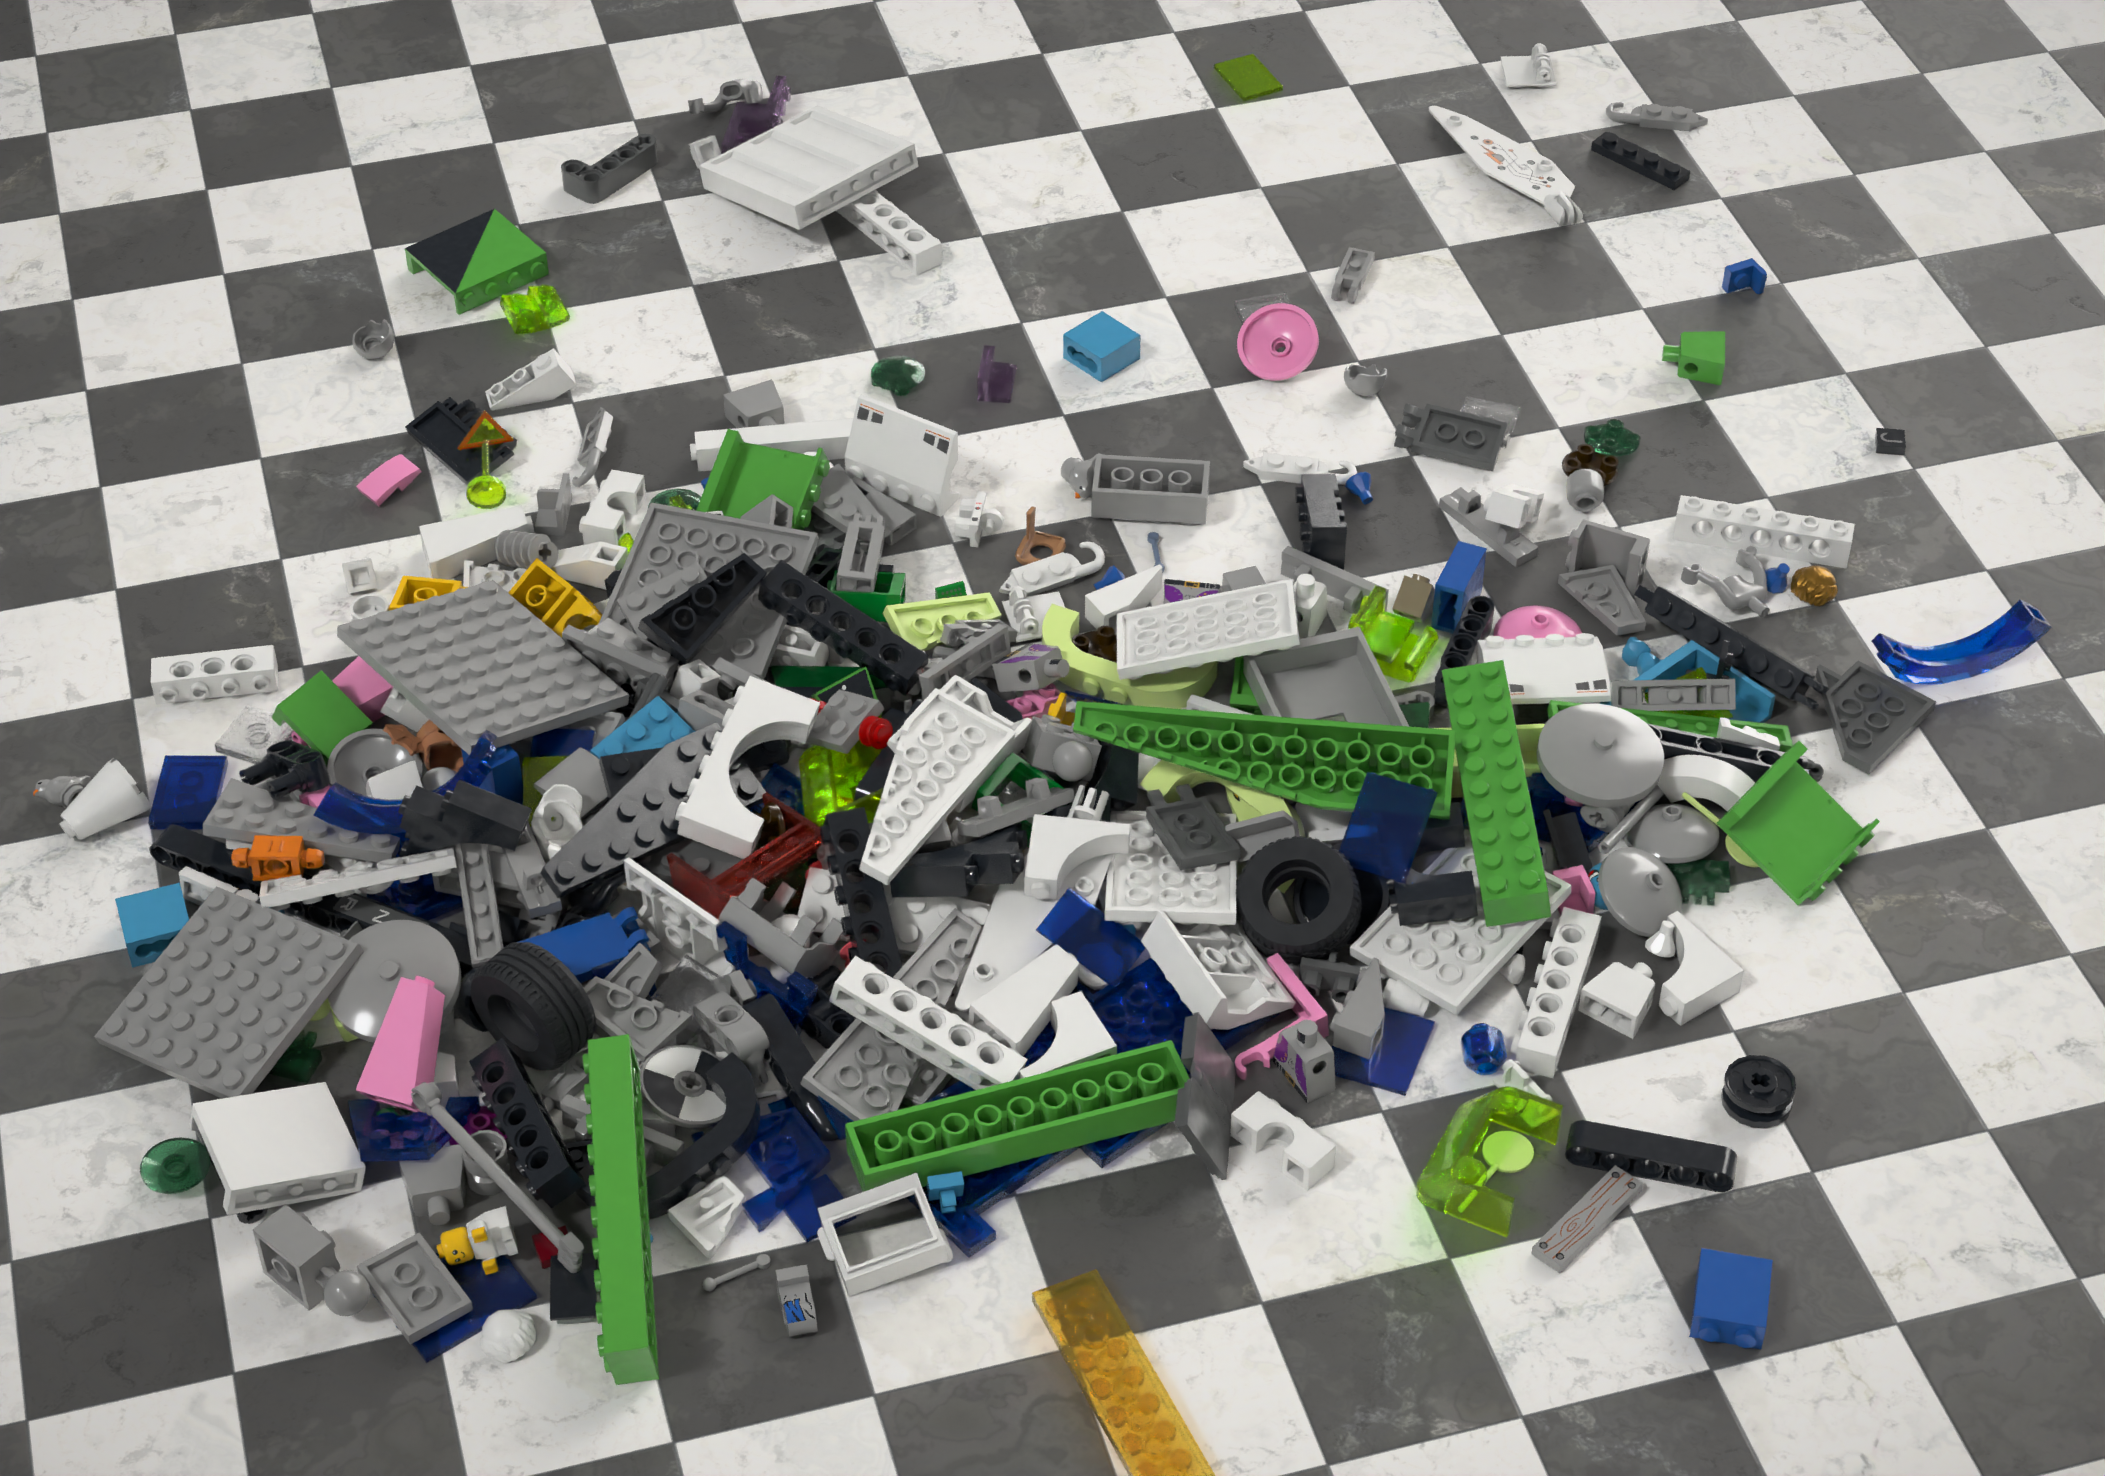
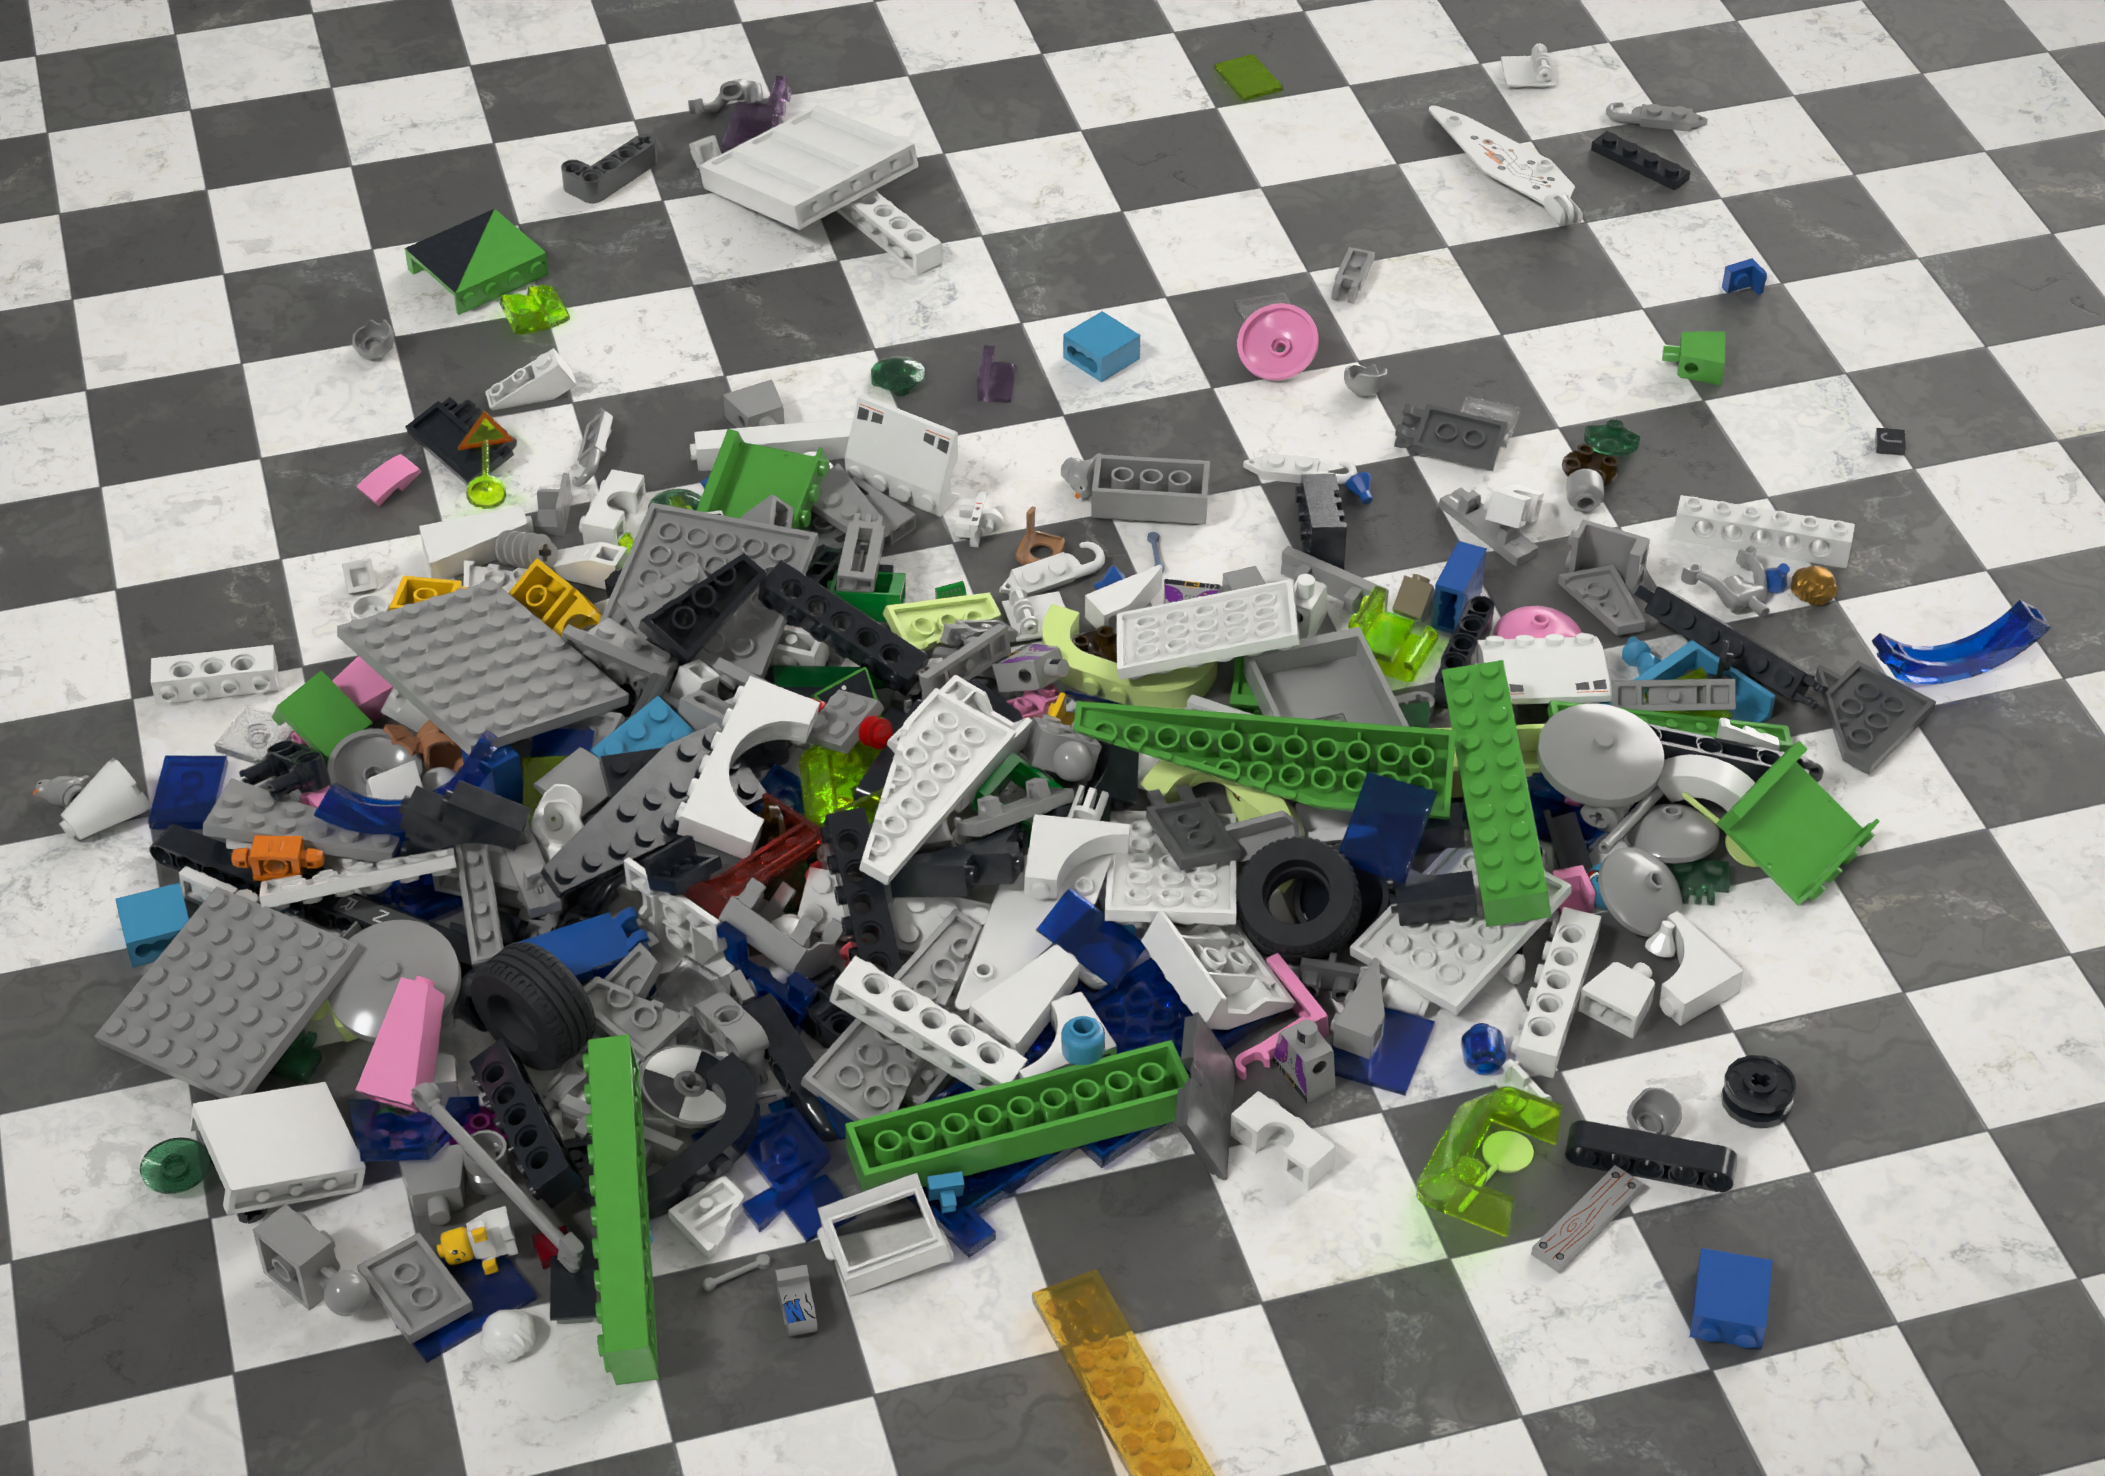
(679, 867): none -> black bracket
(1083, 1040): none -> dark azure head
(1655, 1112): none -> light grey hair

